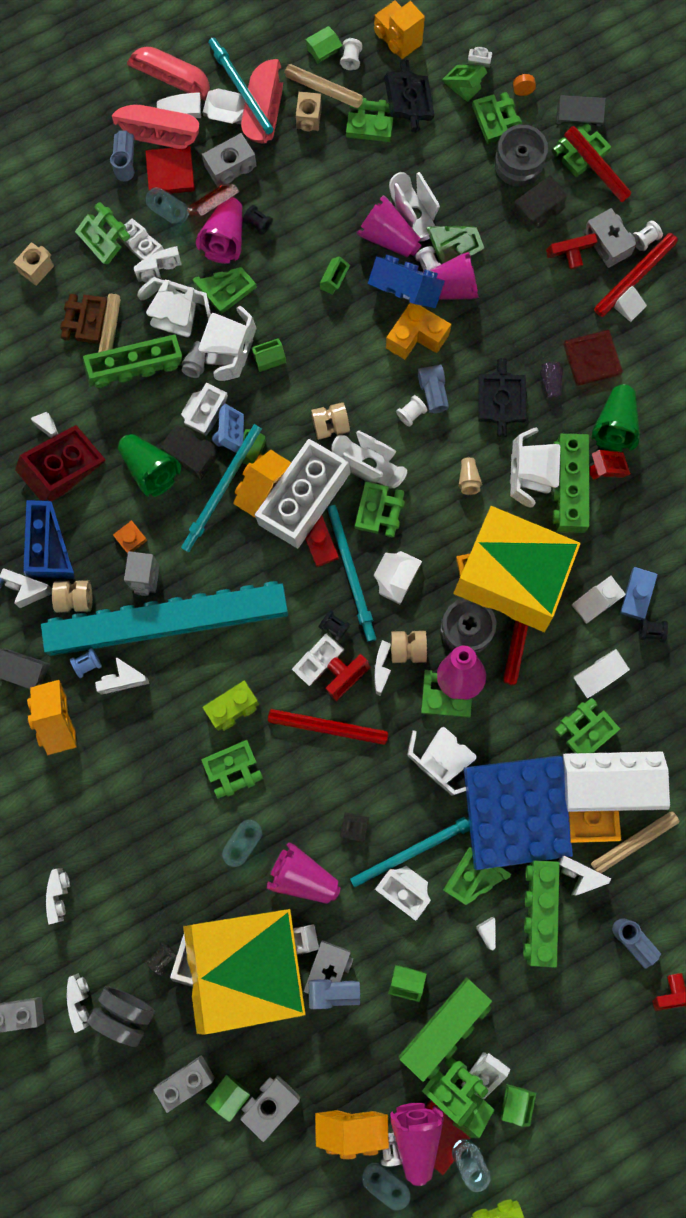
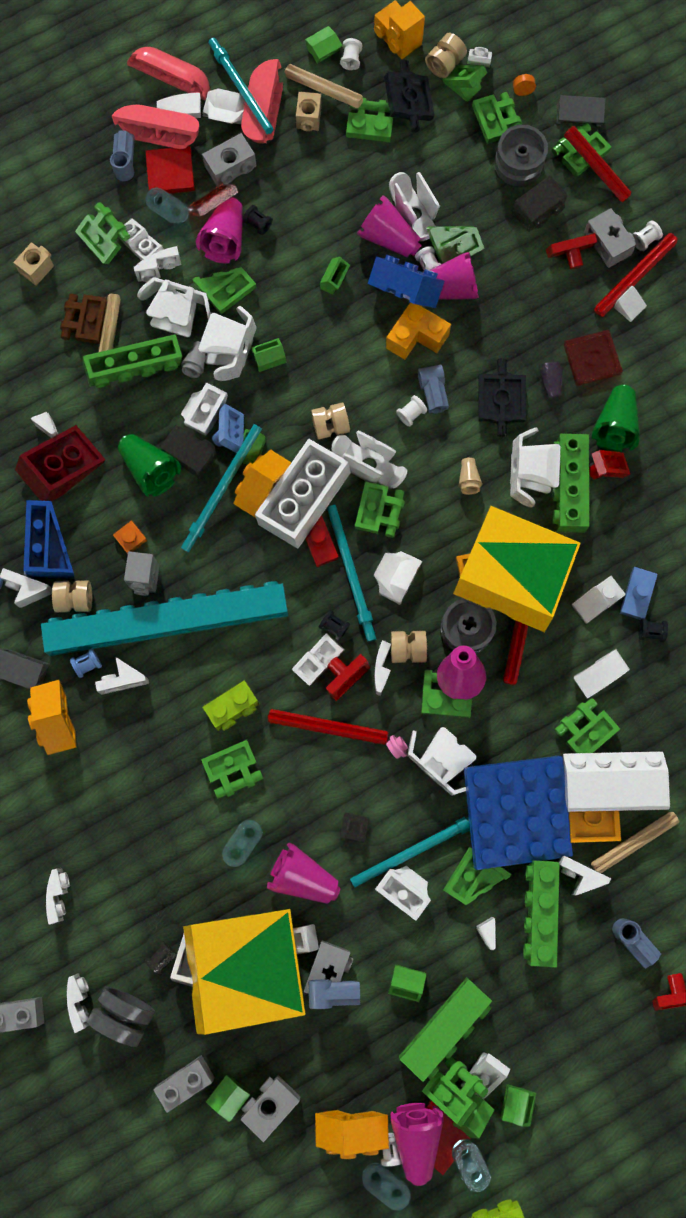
(397, 747): none -> bright pink plate
(446, 55): none -> tan wheel

